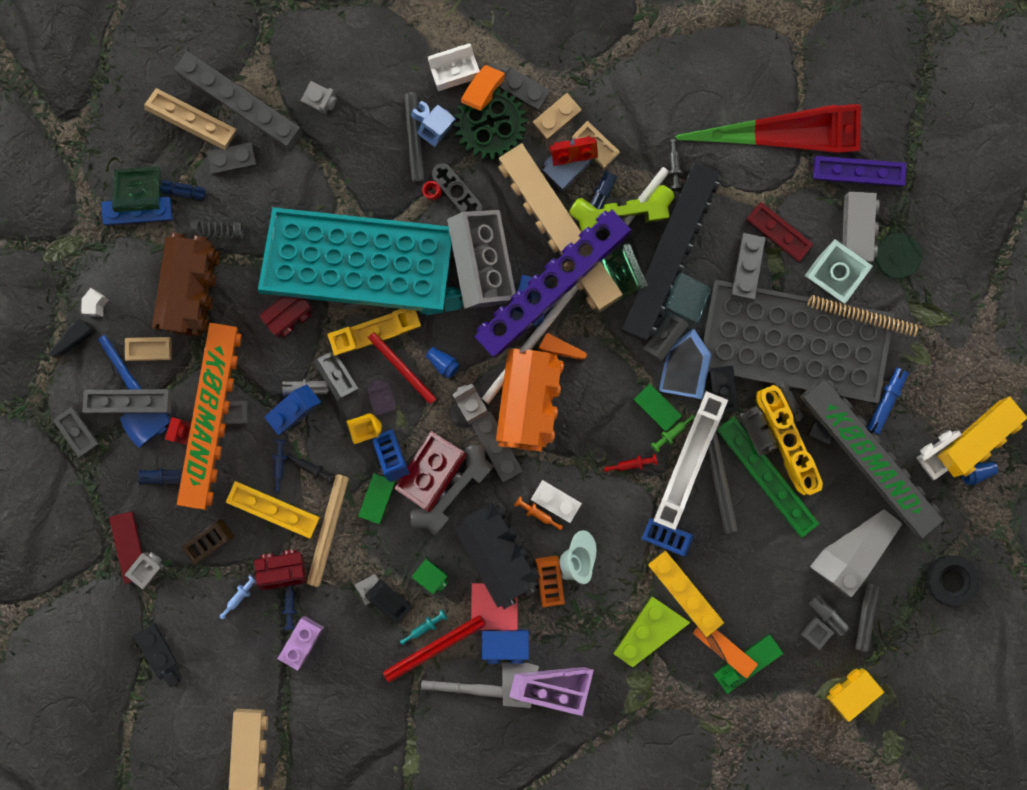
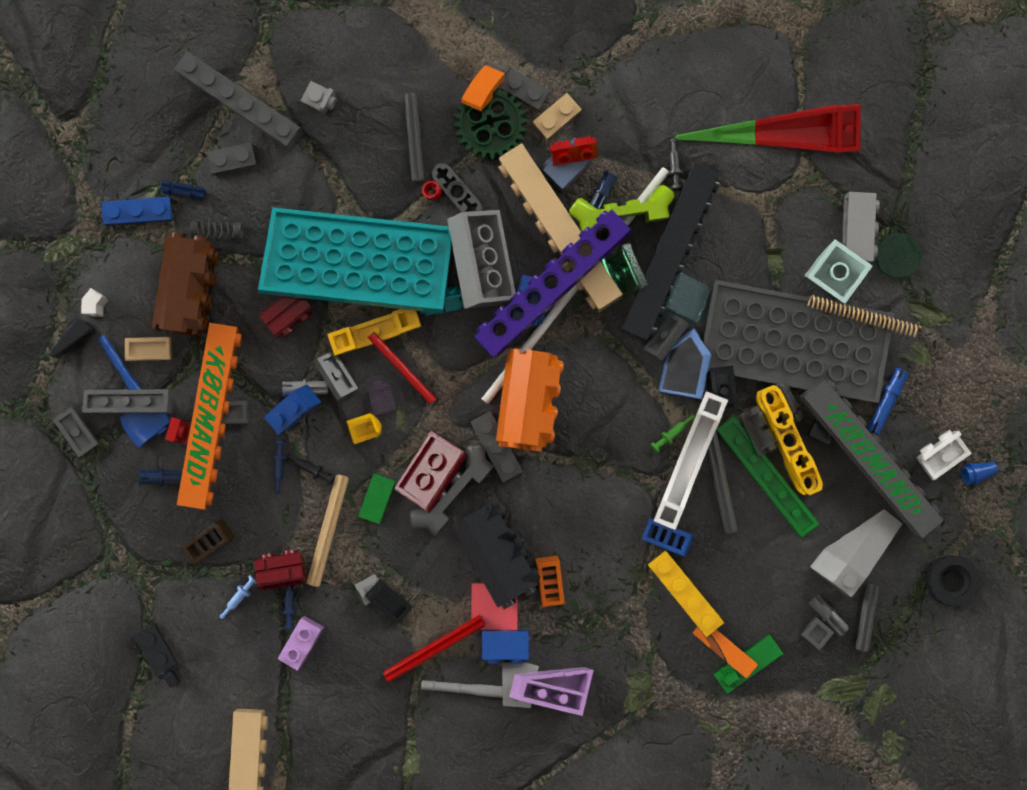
(126, 541): dark red tile -> none
(136, 189): clear green tile -> none
(144, 569): light grey bracket -> none
(190, 119): tan plate -> none
(273, 509): yellow plate -> none
(395, 468): blue slope -> none
(424, 627): teal piece -> none
(430, 576): green brick -> none
(434, 123): medium blue brick -> none
(444, 363): blue cone -> none
(453, 67): white bracket -> none
(470, 403): light grey bracket -> none
(537, 513): orange piece -> none
(556, 501): white plate -> none
(558, 347): orange slope -> none
(579, 559): light aqua piece -> none
(606, 150): tan plate -> none
(631, 464): red piece -> none
(649, 631): lime wing -> none
(657, 407): green tile -> none
(748, 267): dark grey plate -> none
(779, 232): dark red tile -> none
(854, 694): yellow brick -> none
(859, 171): dark purple plate -> none
(981, 437): yellow brick -> none

